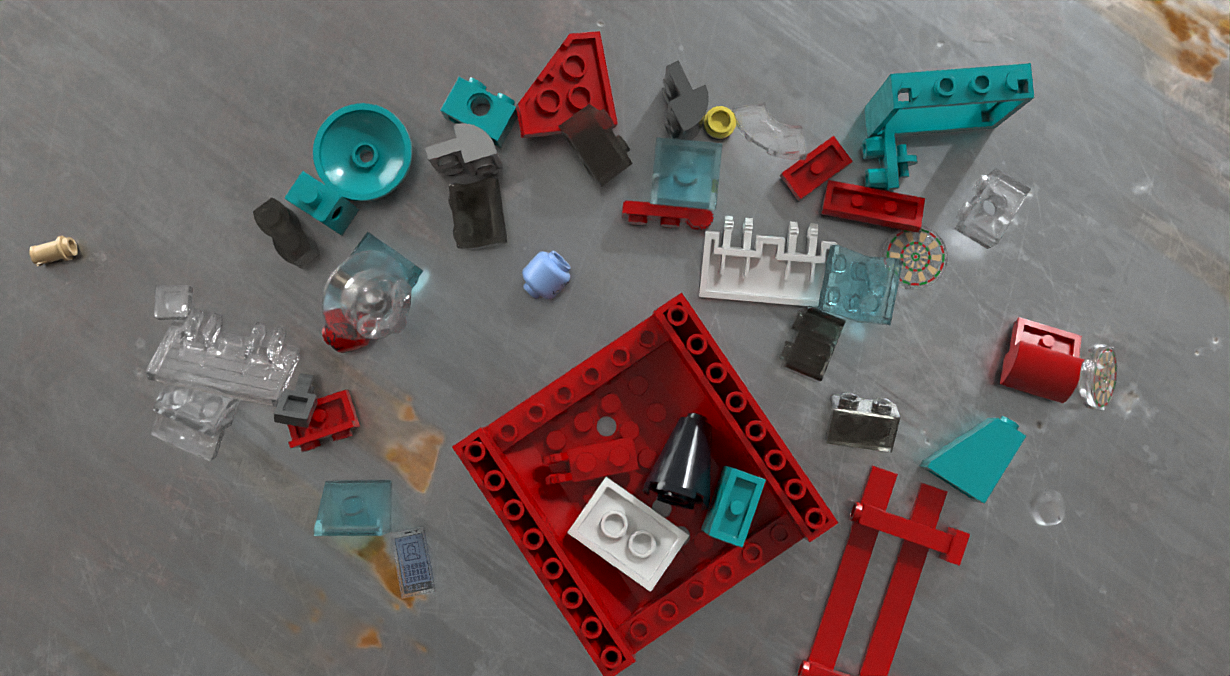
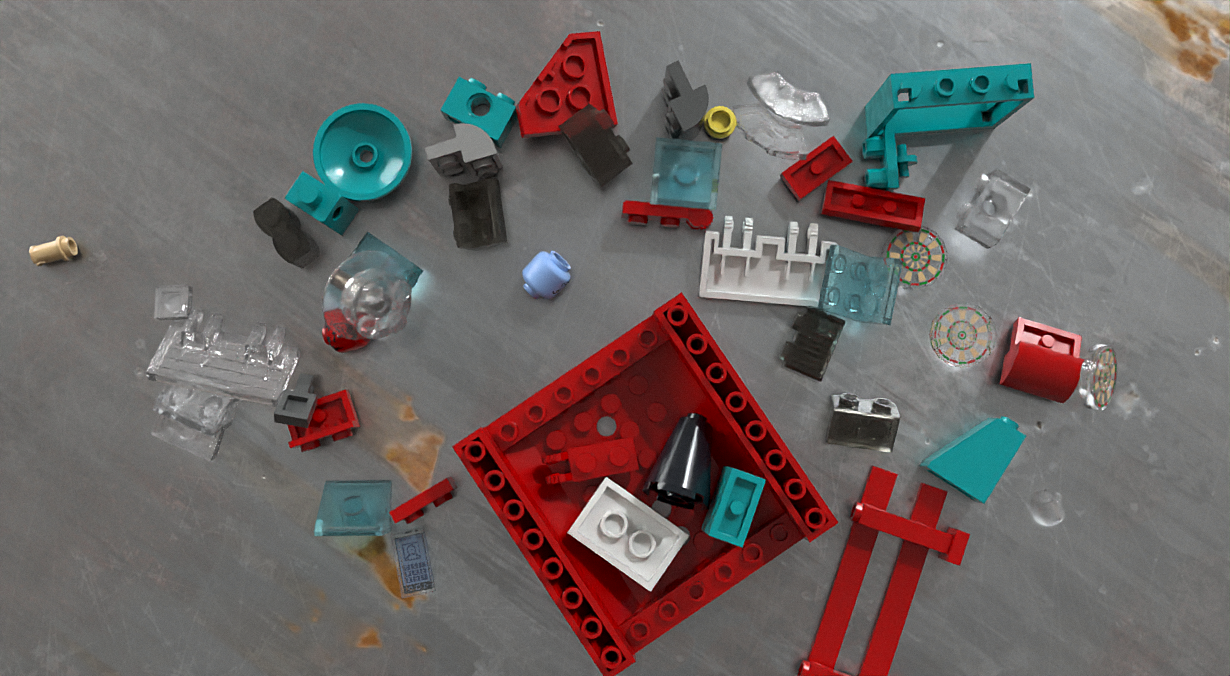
(412, 508): none -> red plate
(788, 102): none -> clear tile
(963, 335): none -> clear tile

